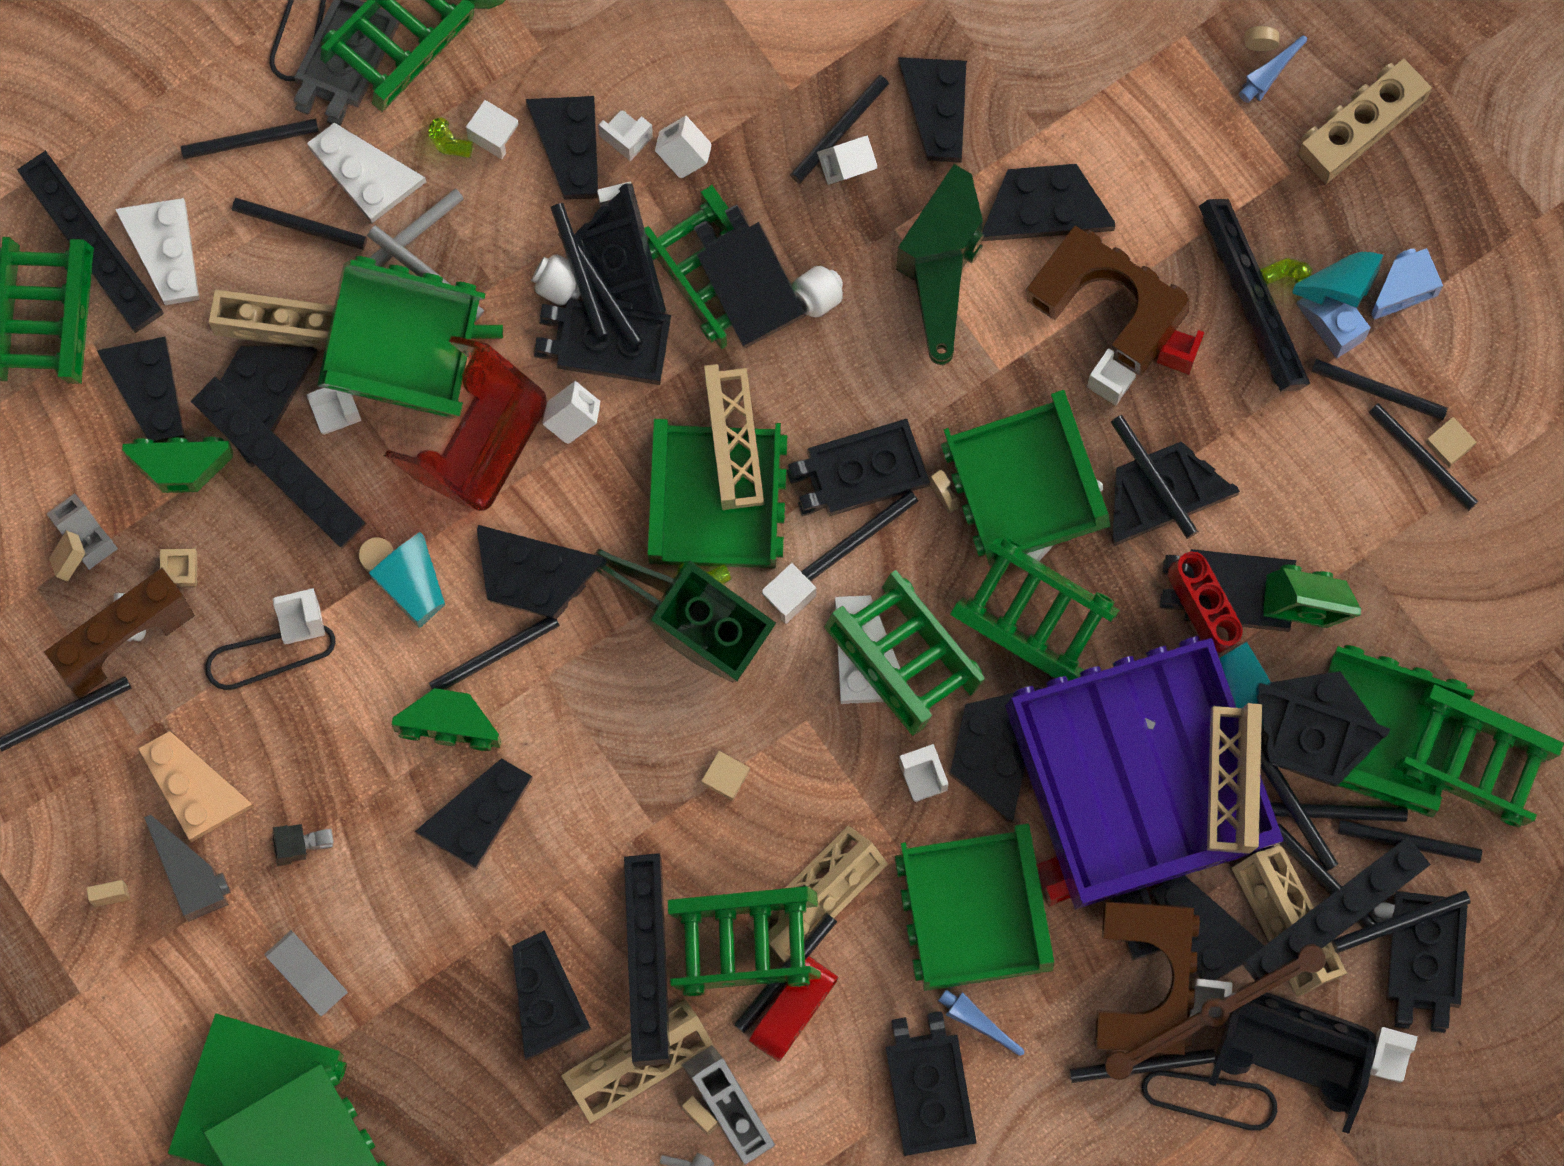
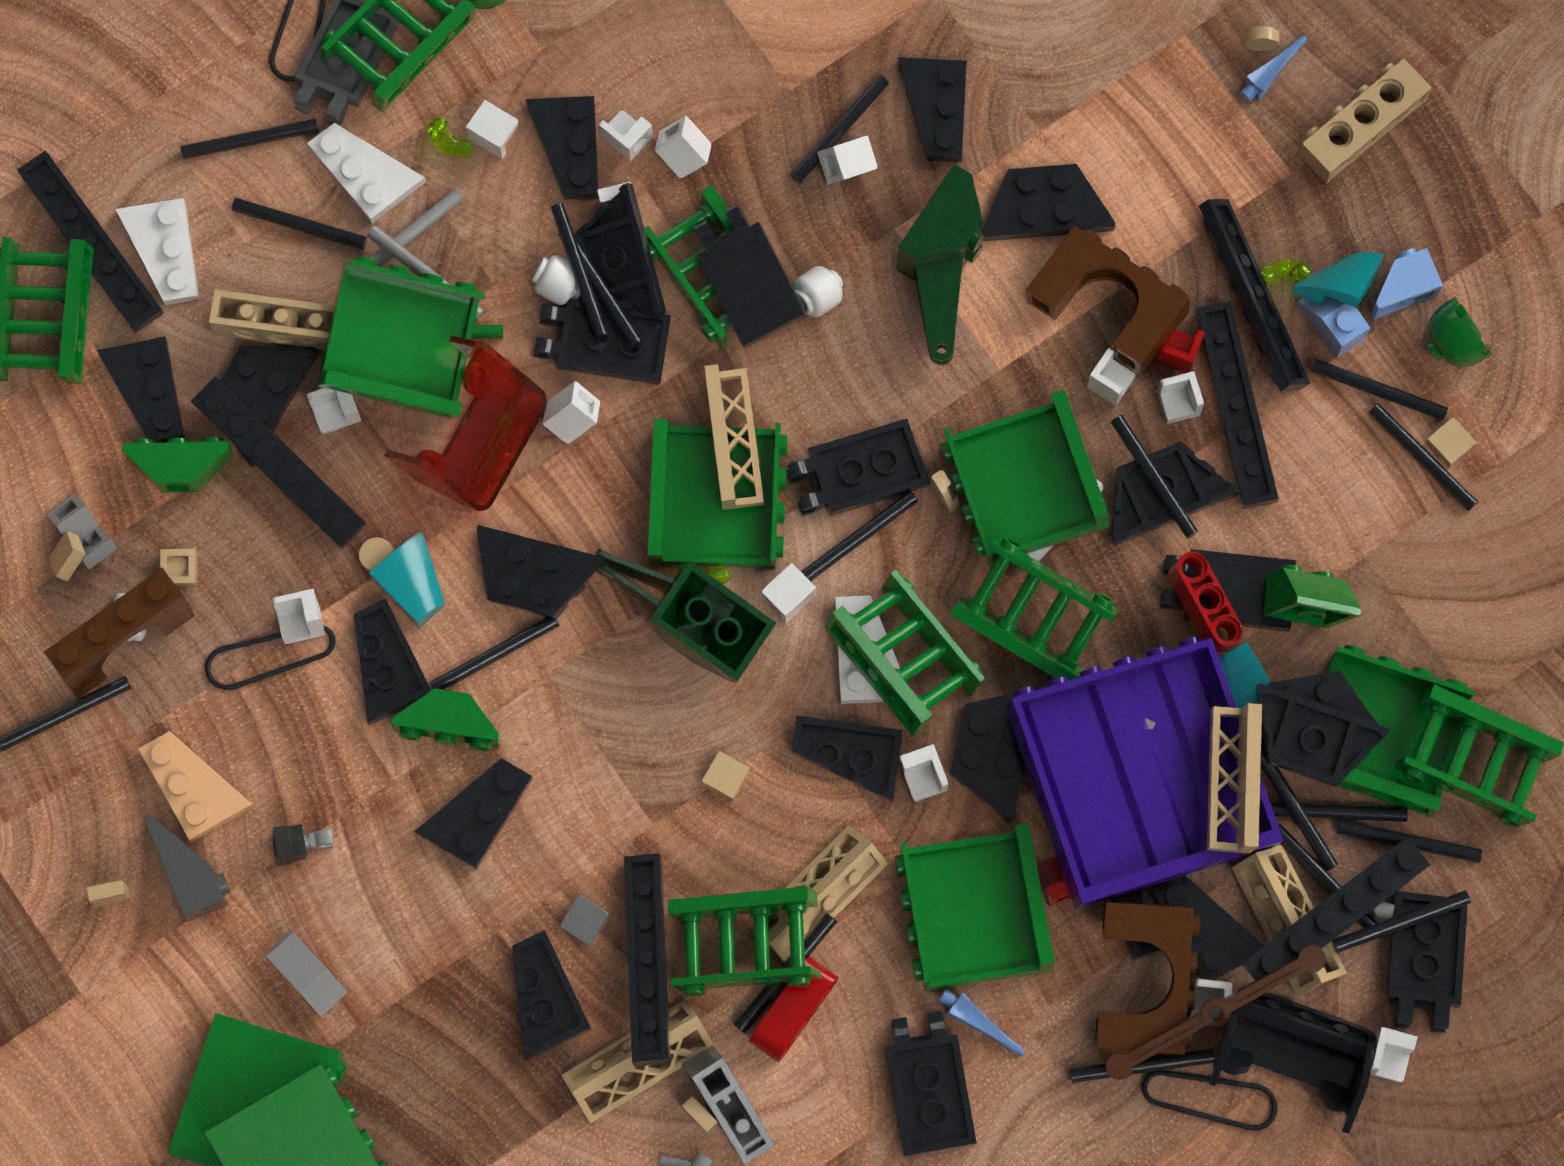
(387, 663): none -> black wing
(585, 920): none -> light grey slope
(851, 751): none -> black wing
(1180, 397): none -> white panel
(1237, 405): none -> black plate
(1456, 336): none -> green cylinder

